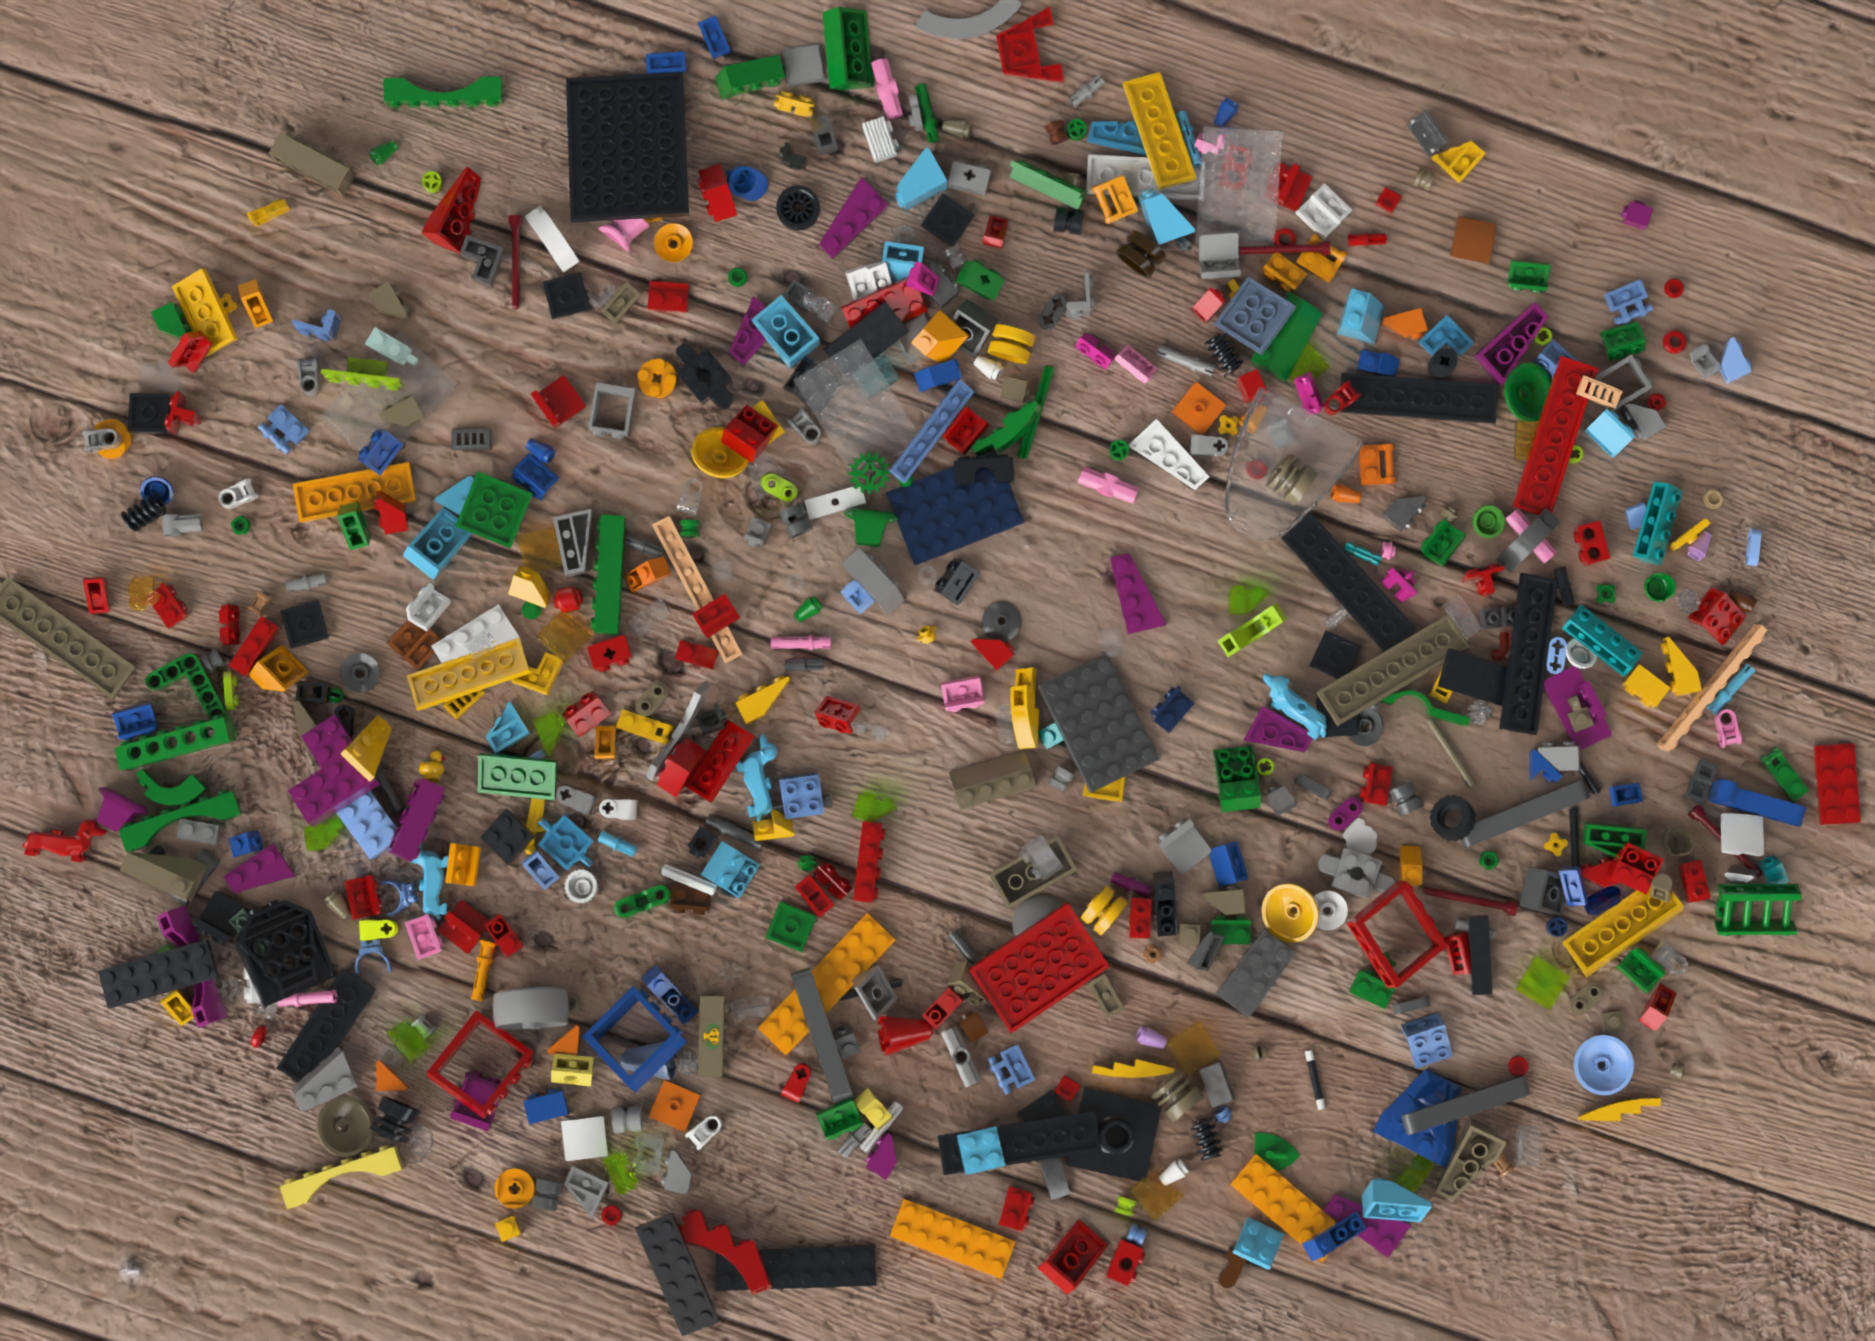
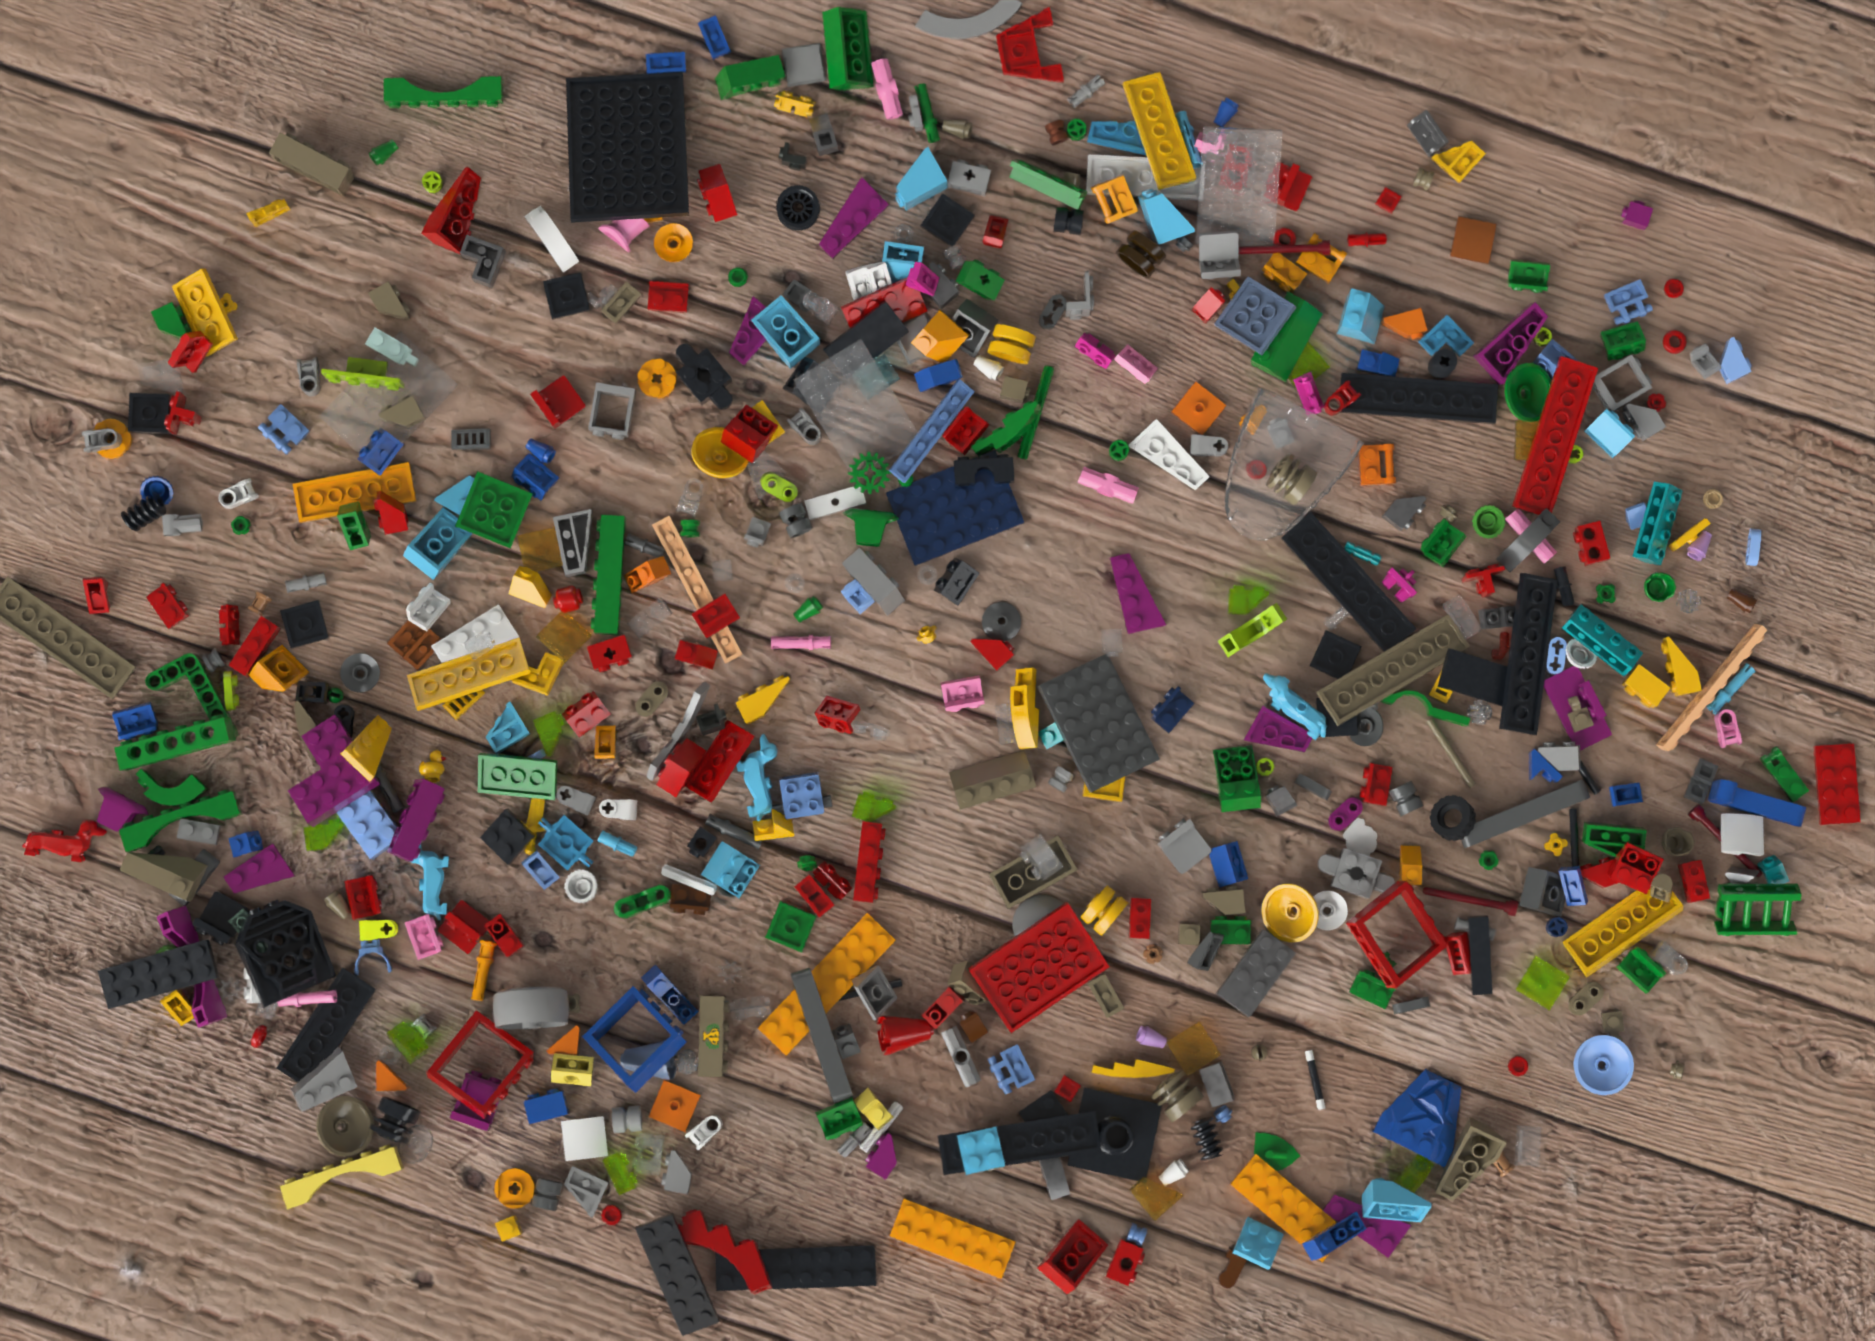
(143, 591): clear yellow plate -> none
(255, 303): light orange slope -> none
(329, 330): medium blue bracket -> none
(406, 893): medium blue helmet -> none
(463, 864): light orange bracket -> none
(516, 223): dark red piece -> none
(530, 610): green plate -> none
(644, 726): yellow plate -> none
(746, 182): blue piece -> none
(795, 1086): red piece -> none
(804, 664): dark grey axle -> none
(880, 139): white brick -> none
(964, 947): dark grey pin -> none
(1016, 1208): red bracket -> none
(1125, 1206): lime wheel -> none
(1130, 884): magenta pin -> none
(1165, 903): black slope -> none
(1186, 360): light grey pin -> none
(1223, 426): yellow plate -> none
(1224, 353): black piece -> none
(1249, 384): red brick -> none
(1323, 211): white slope -> none
(1342, 493): orange cone -> none
(1388, 550): bright pink plate -> none
(1427, 1040): medium blue bracket -> none
(1465, 1105): dark grey beam -> none
(1603, 900): clear blue plate -> none
(1613, 1111): yellow slope -> none
(1614, 398): light nougat slope -> none
(1658, 1007): red slope -> none
(1718, 615): red bracket -> none

